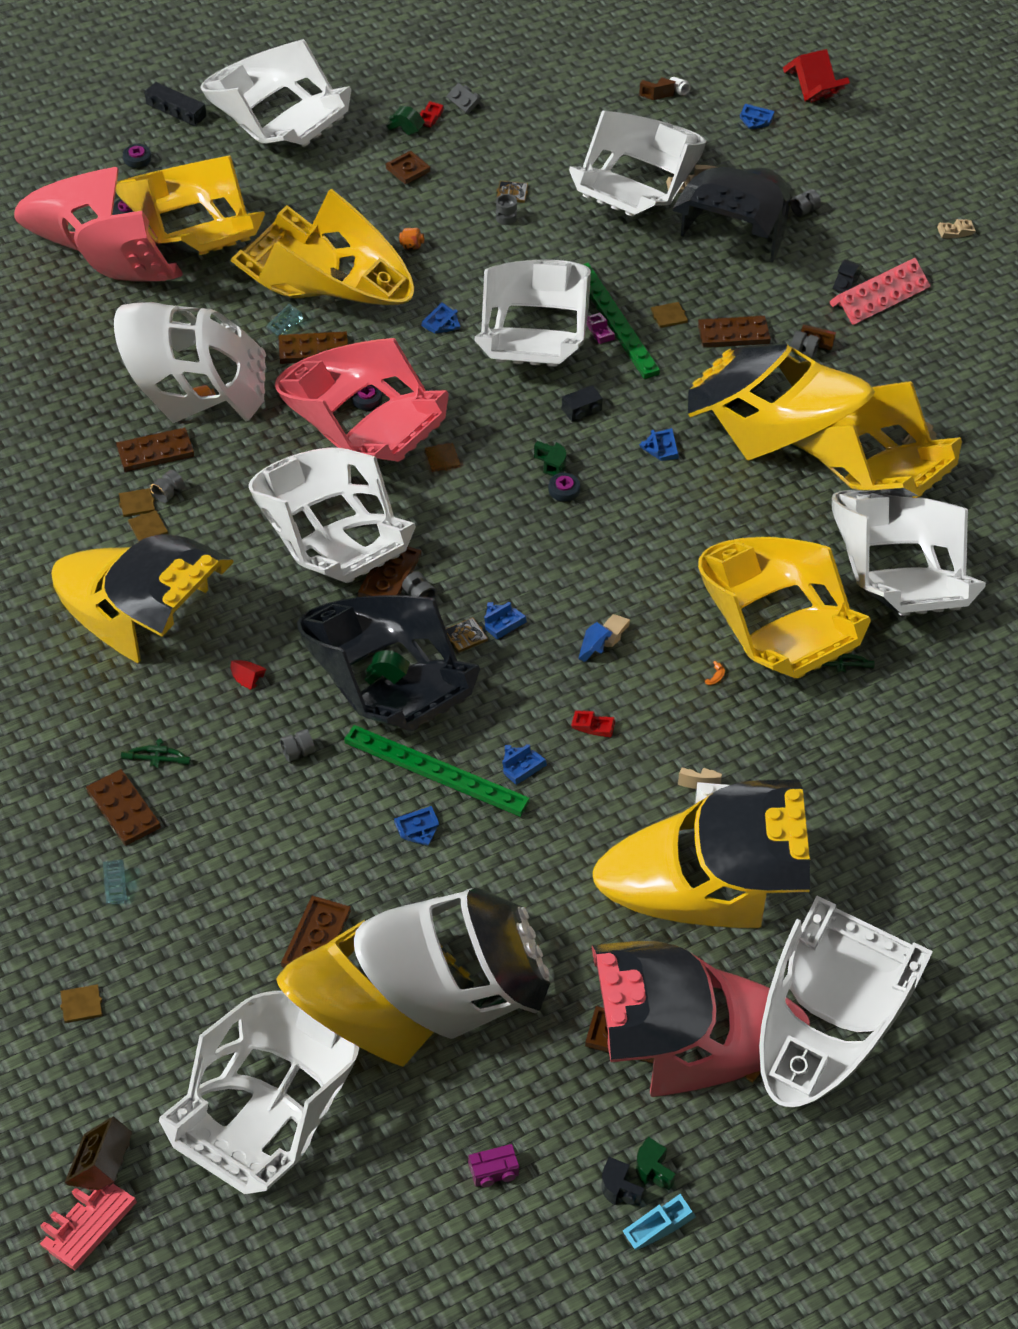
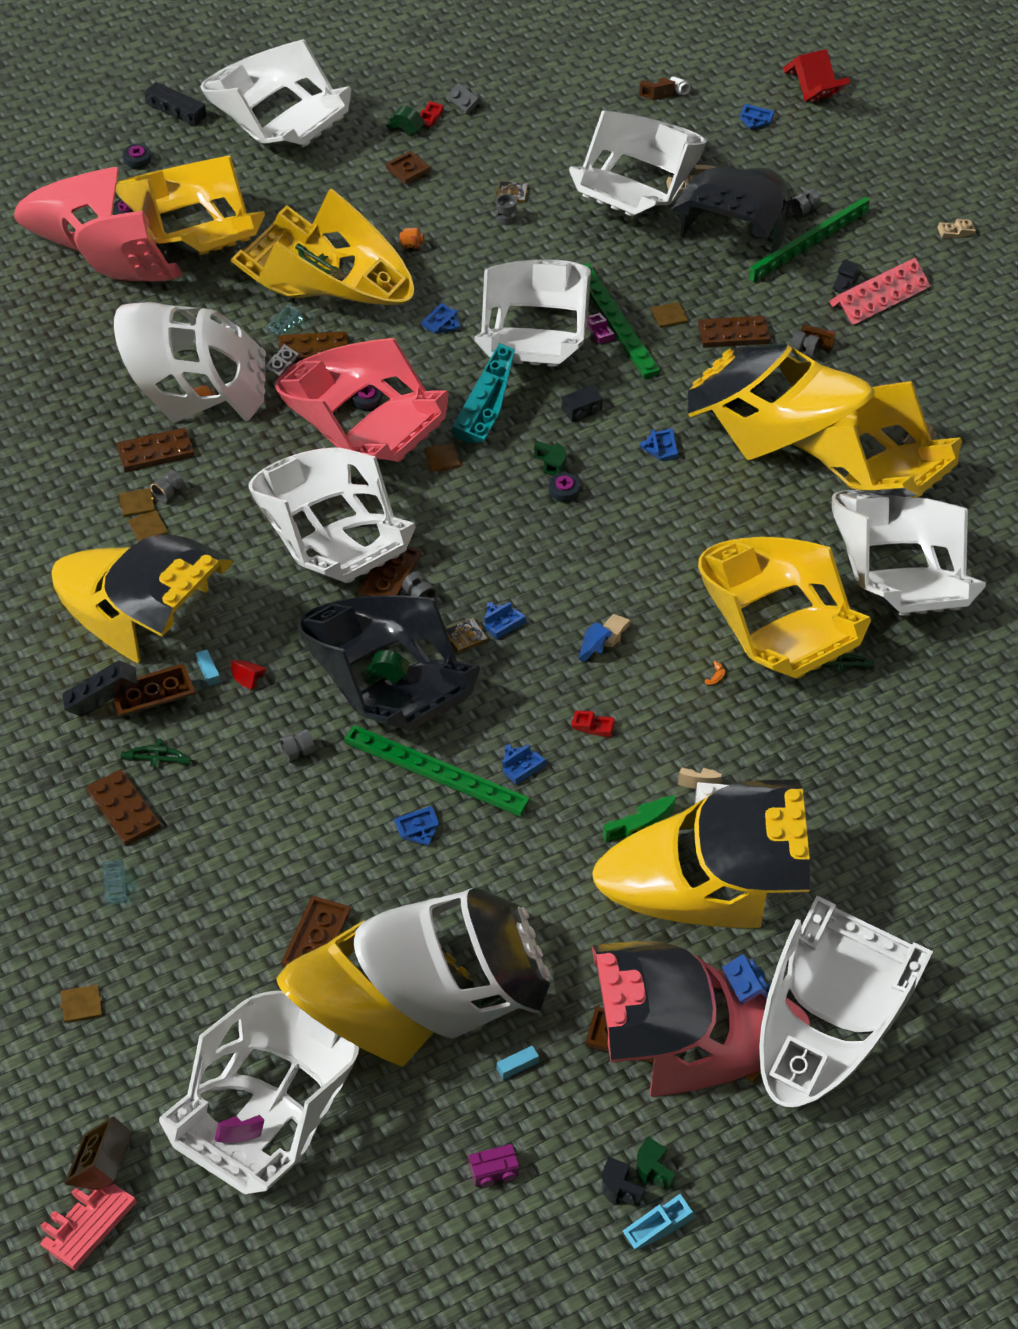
(100, 688): none -> black brick
(155, 690): none -> reddish brown slope
(208, 667): none -> medium azure piece
(237, 1131): none -> magenta slope
(282, 361): none -> light grey slope
(301, 250): none -> dark green piece
(485, 399): none -> teal wedge
(517, 1062): none -> medium azure piece
(646, 815): none -> green slope
(746, 978): none -> blue bracket
(809, 239): none -> green plate

